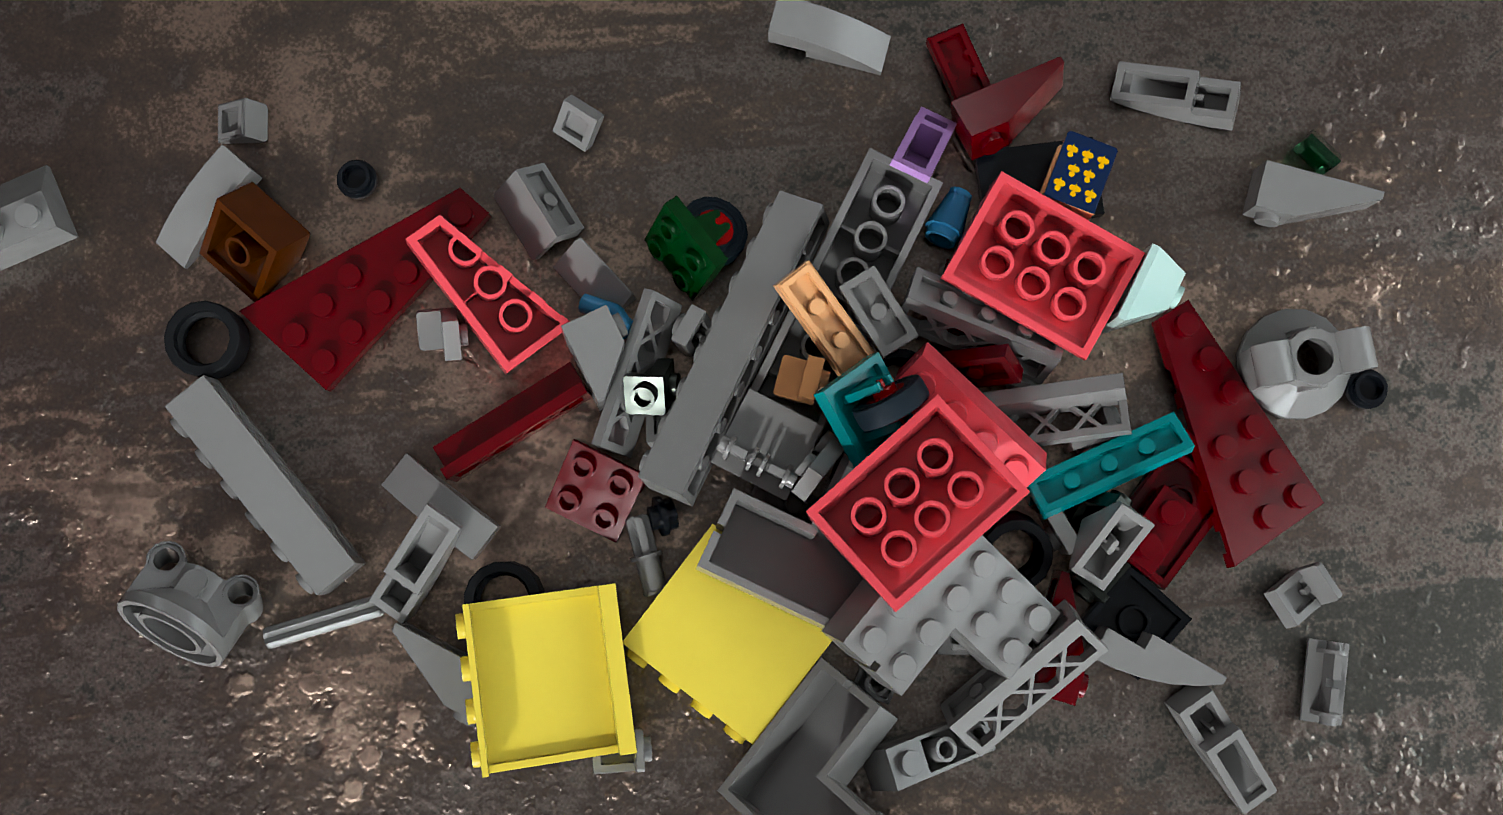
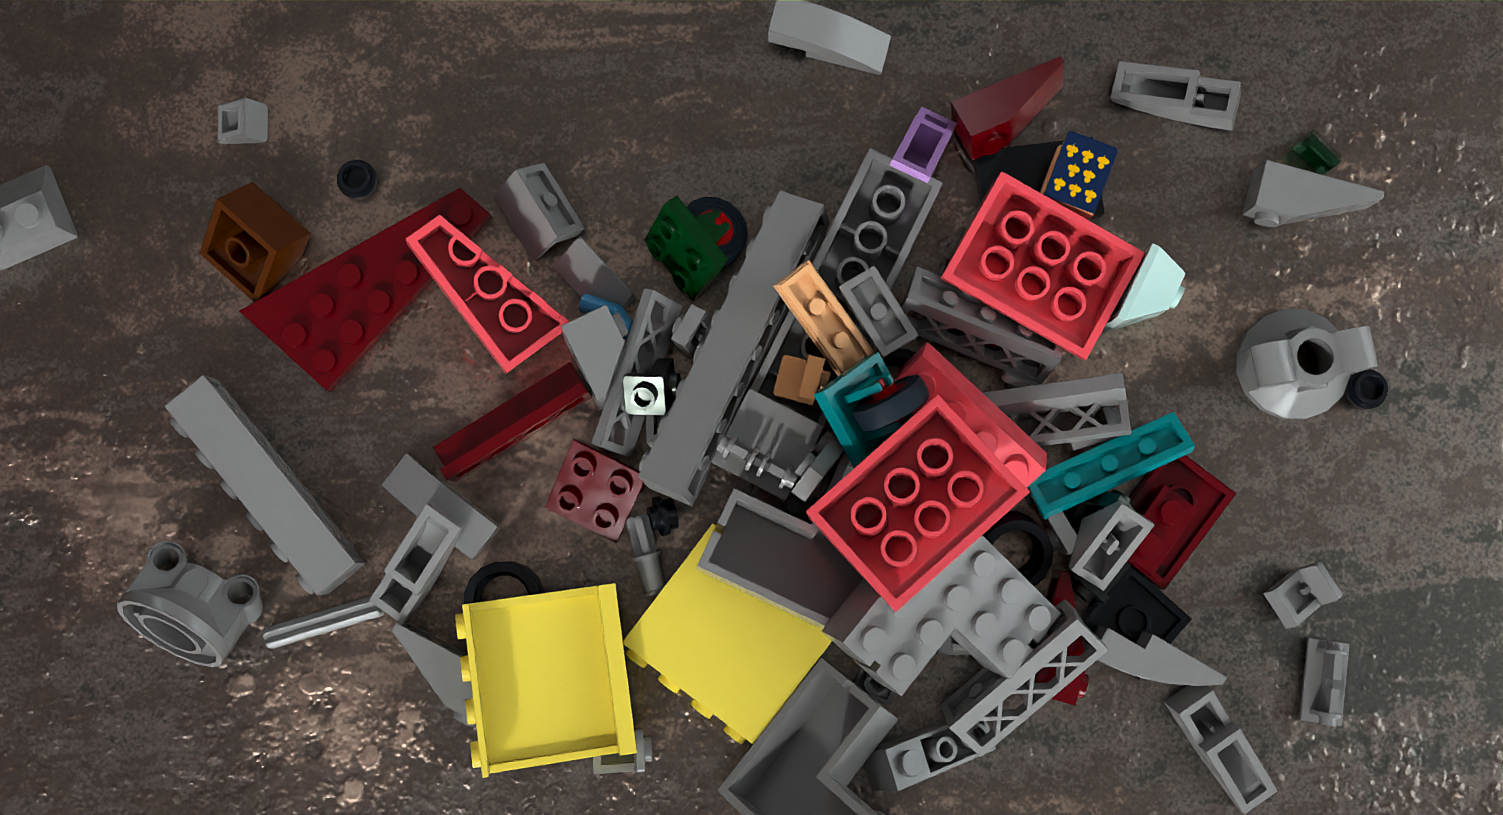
(182, 322): black tyre -> none
(189, 219): light grey slope -> none
(441, 330): light grey bracket -> none
(578, 122): light grey plate -> none
(949, 219): dark azure cone -> none
(957, 62): dark red plate -> none
(987, 365): dark red plate -> none
(1237, 451): dark red wing -> none

